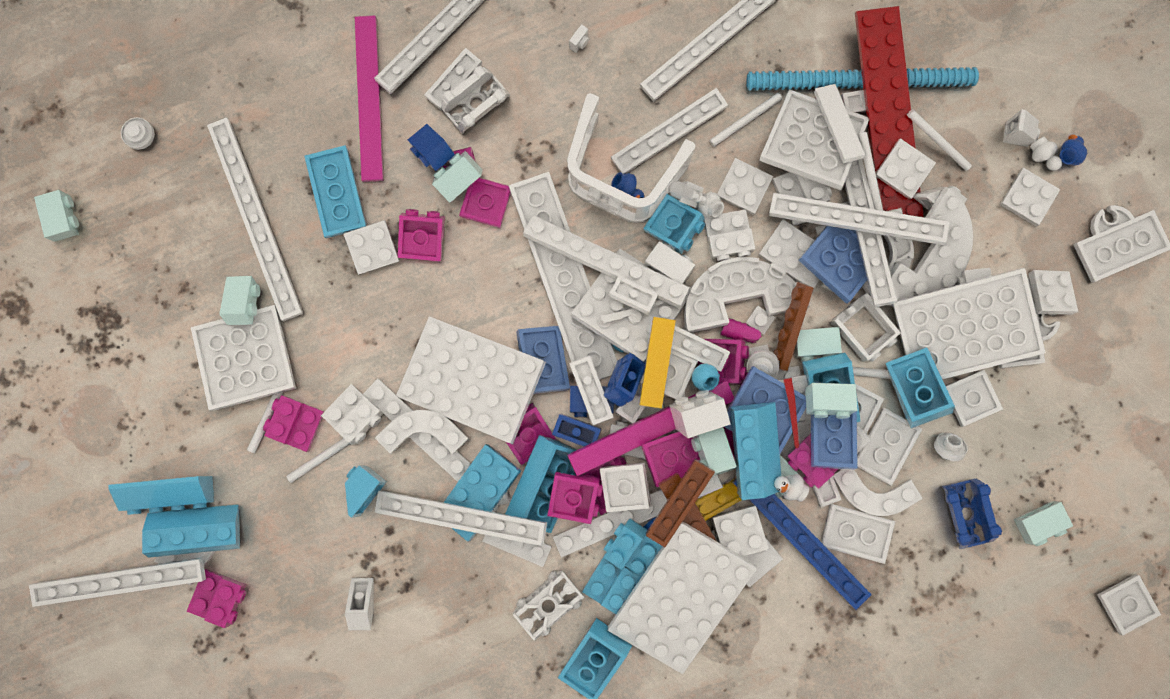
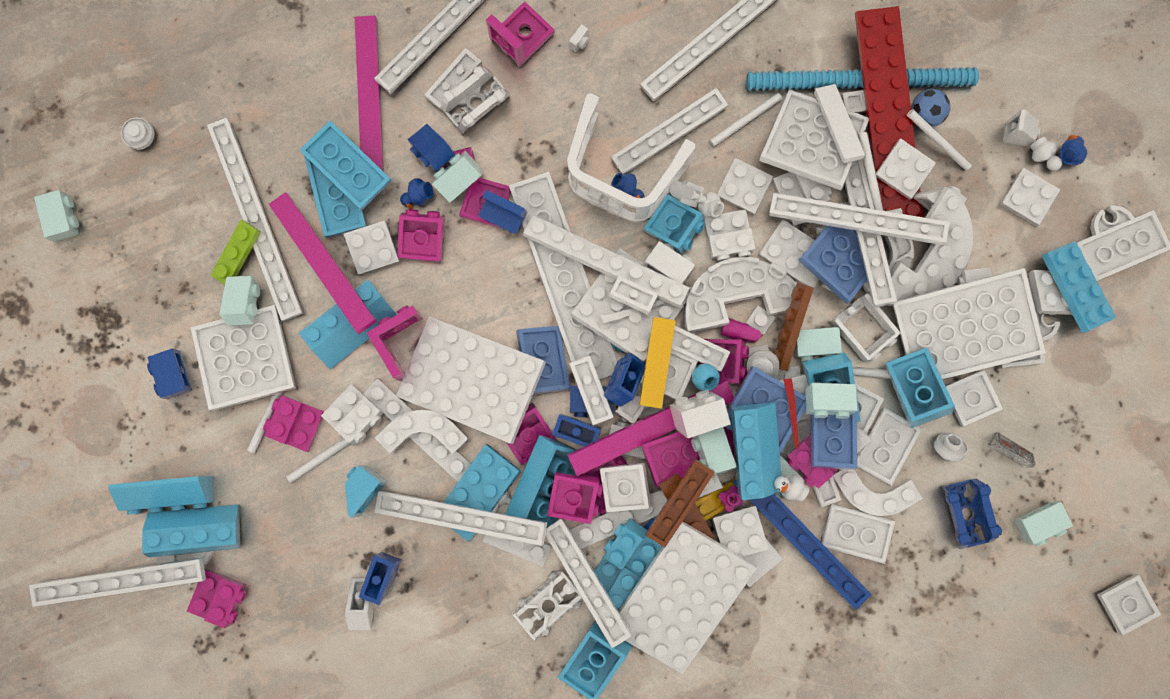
(168, 374): none -> blue brick
(235, 251): none -> lime plate
(322, 263): none -> dark pink tile
(332, 334): none -> medium azure slope
(345, 165): none -> medium azure plate
(379, 577): none -> blue slope
(388, 328): none -> dark pink bracket
(417, 193): none -> blue animal
(502, 212): none -> blue panel
(508, 35): none -> dark pink bracket
(587, 583): none -> white plate
(725, 499): none -> dark pink plate
(932, 106): none -> medium blue piece
(1012, 450): none -> clear slope
(1078, 287): none -> medium azure plate

